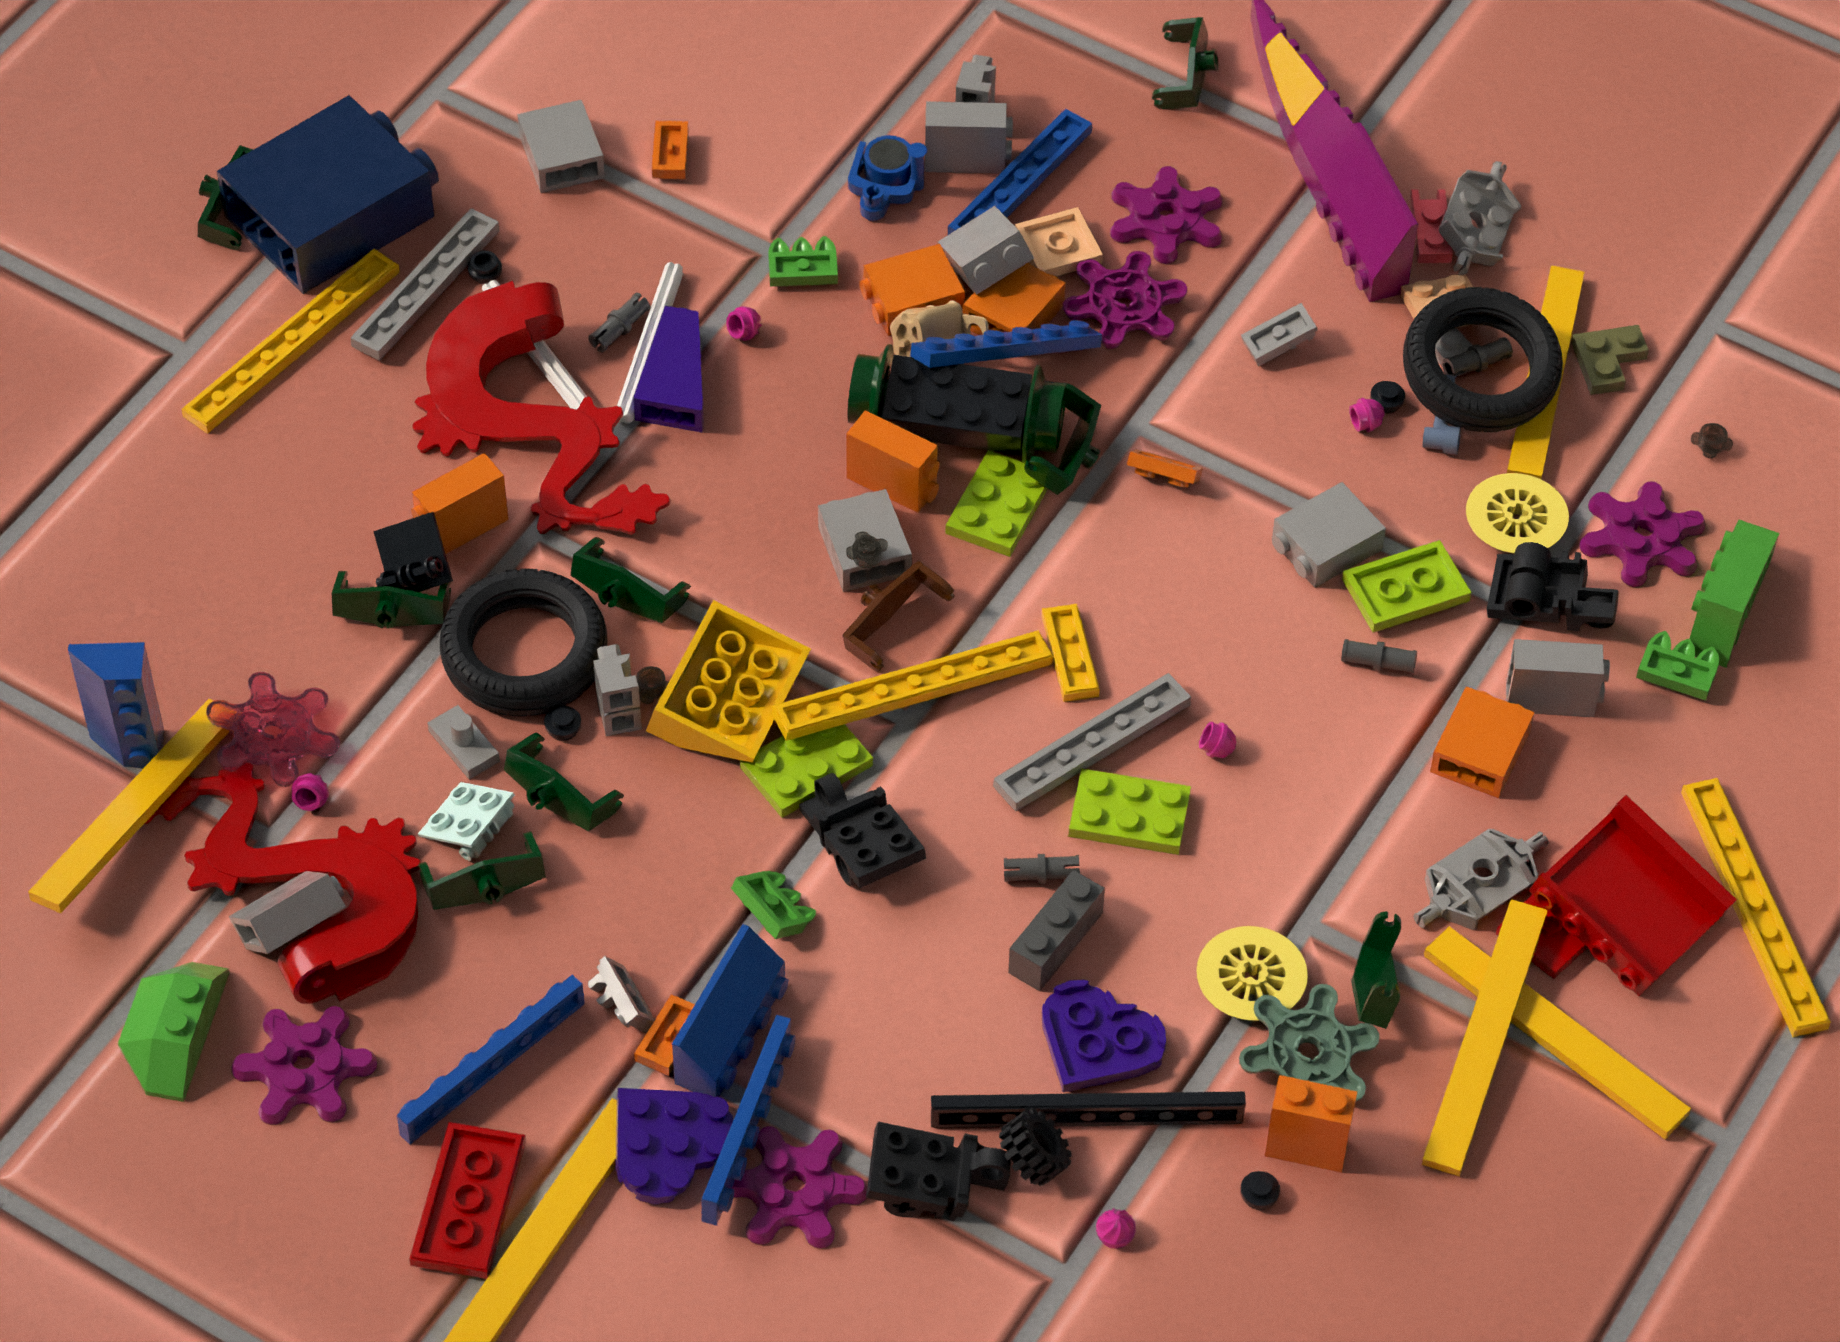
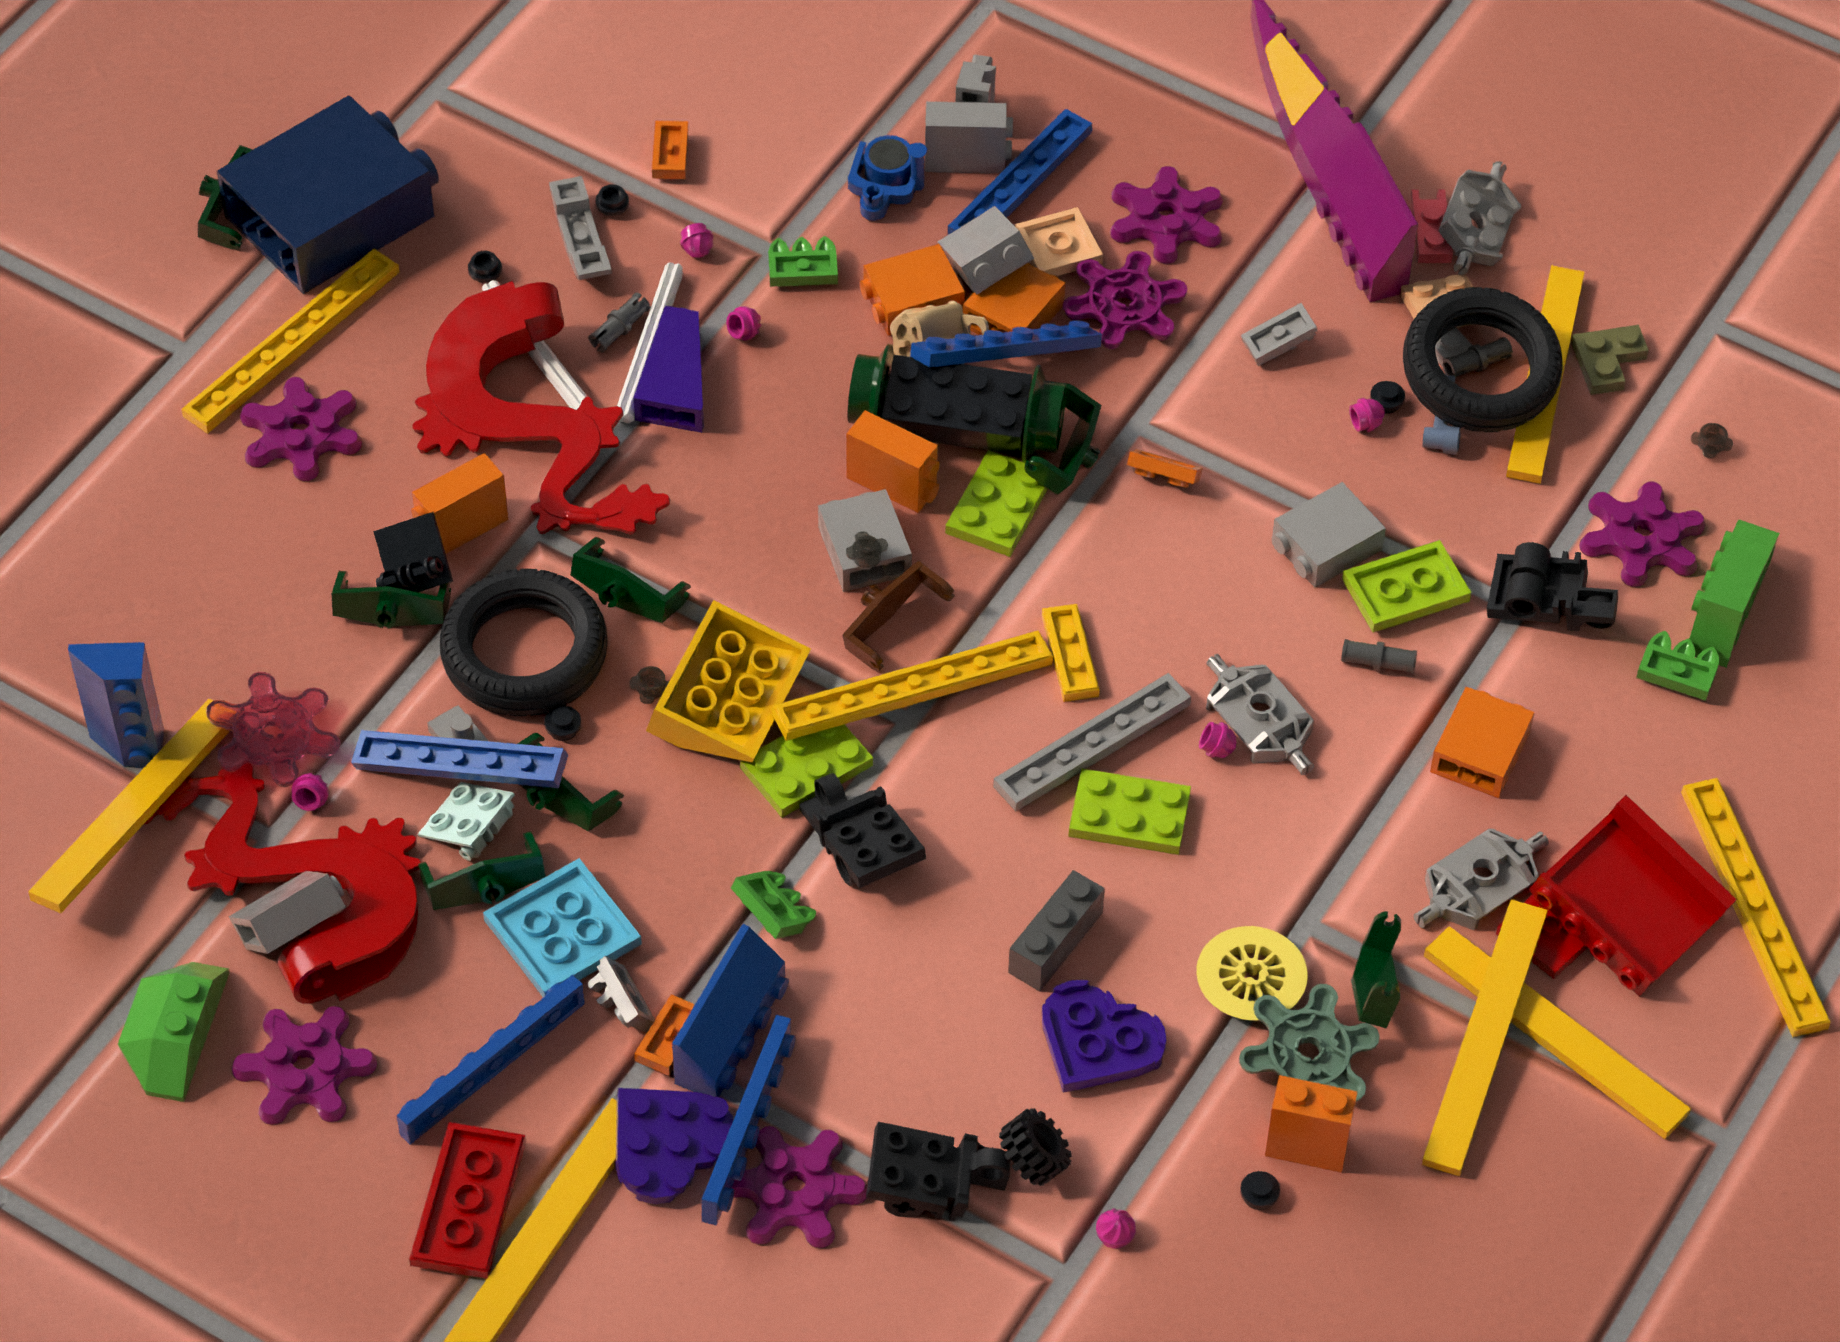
(299, 446): none -> magenta plate
(424, 284): light grey plate -> none
(460, 758): none -> plate
(561, 146): light grey brick -> none
(562, 927): none -> medium azure plate
(578, 228): none -> light grey slope
(612, 200): none -> black plate
(616, 691): light grey hips -> none
(696, 240): none -> dark pink plate
(1040, 868): dark grey pin -> none
(1091, 1109): black tile -> none
(1198, 62): dark green piece -> none
(1269, 734): none -> light grey plate
(1492, 510): light yellow piece -> none
(1557, 677): light grey brick -> none

